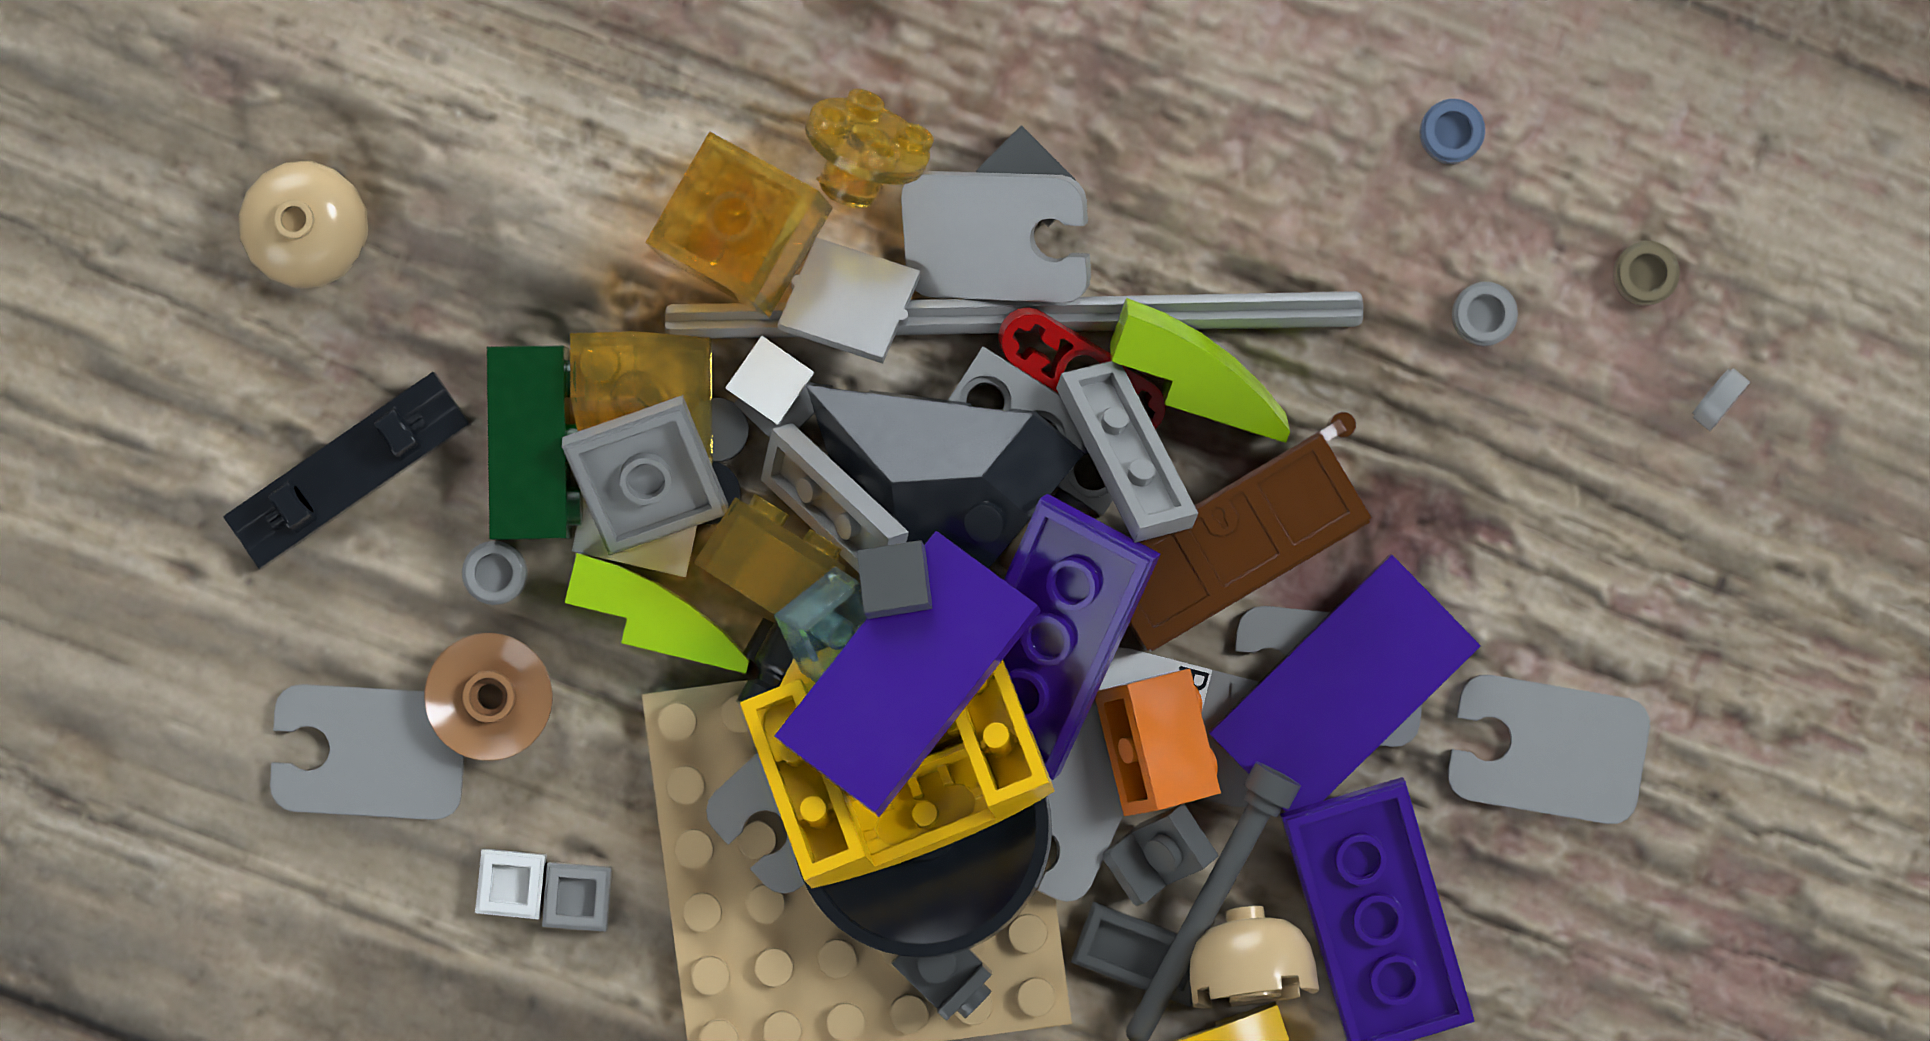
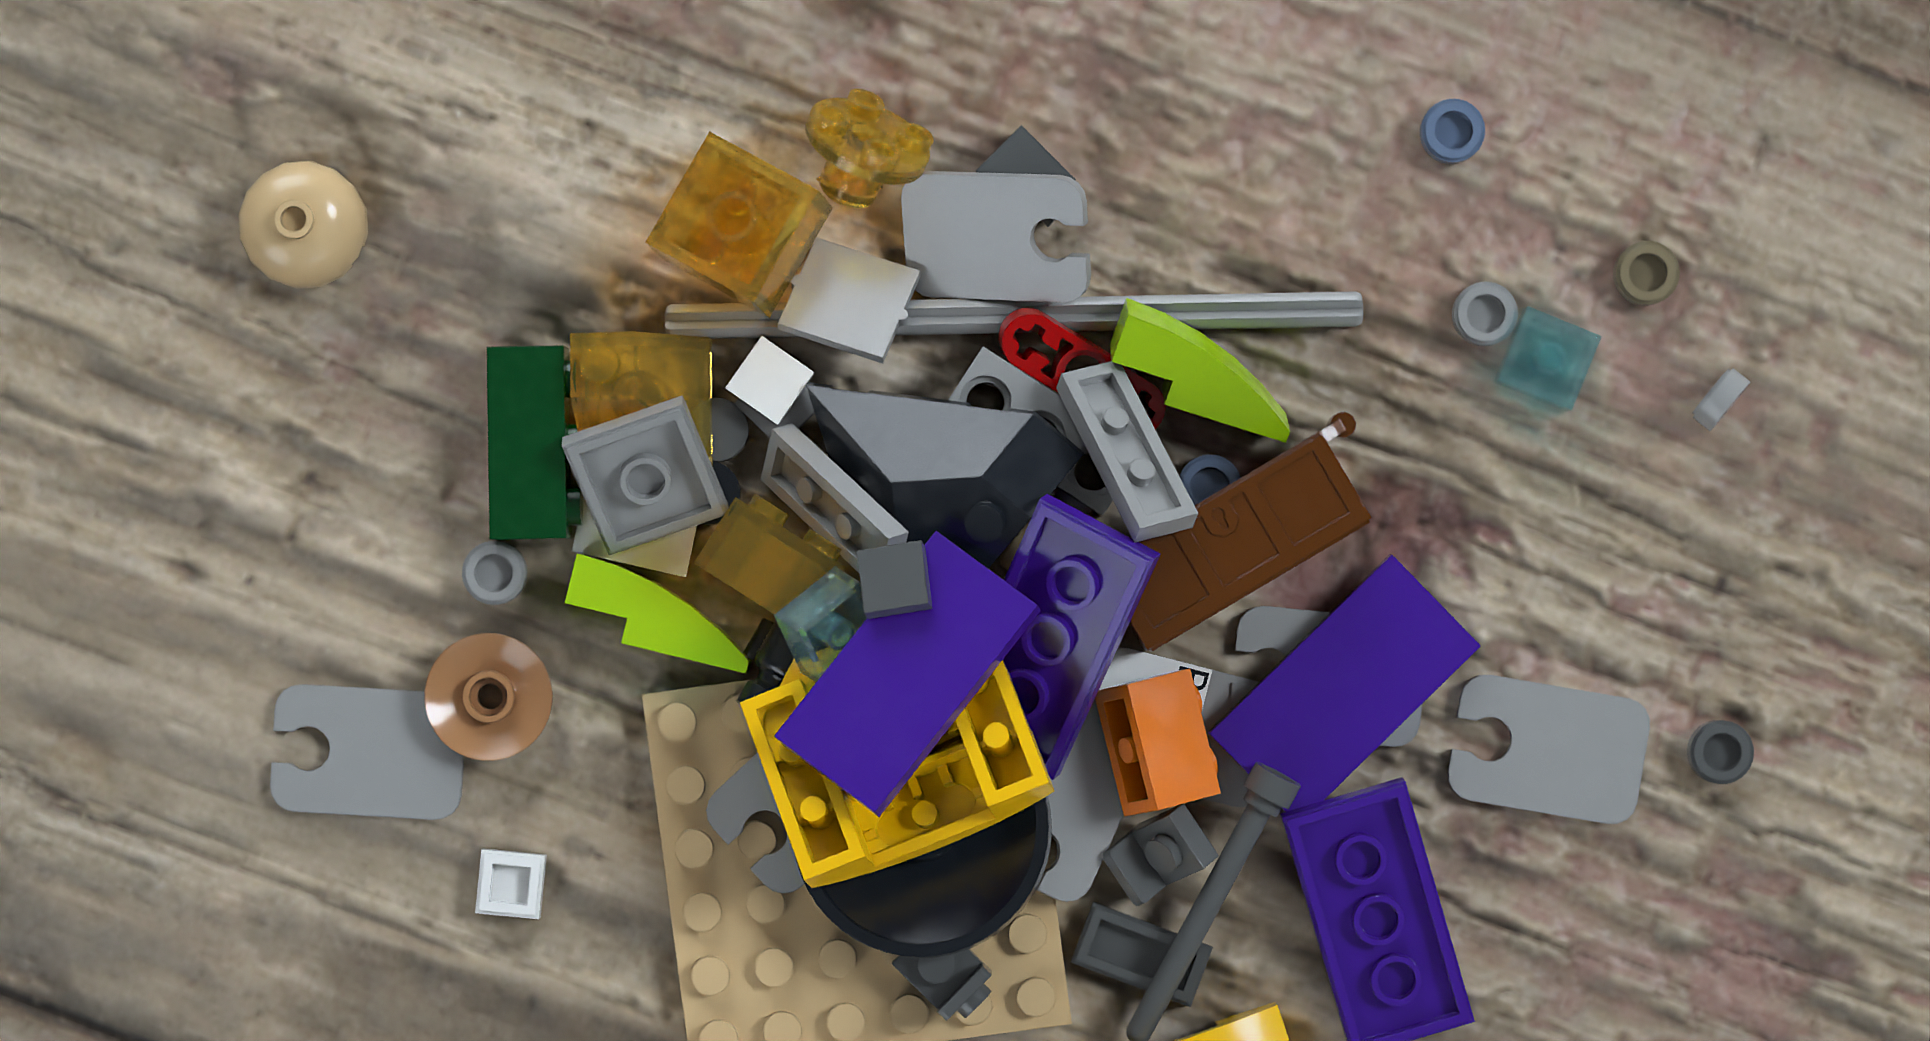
(347, 470): black hinge -> none
(577, 896): light grey tile -> none
(1207, 476): none -> sand blue tile
(1251, 961): tan cylinder -> none
(1547, 359): none -> clear light blue piece
(1720, 751): none -> dark grey tile

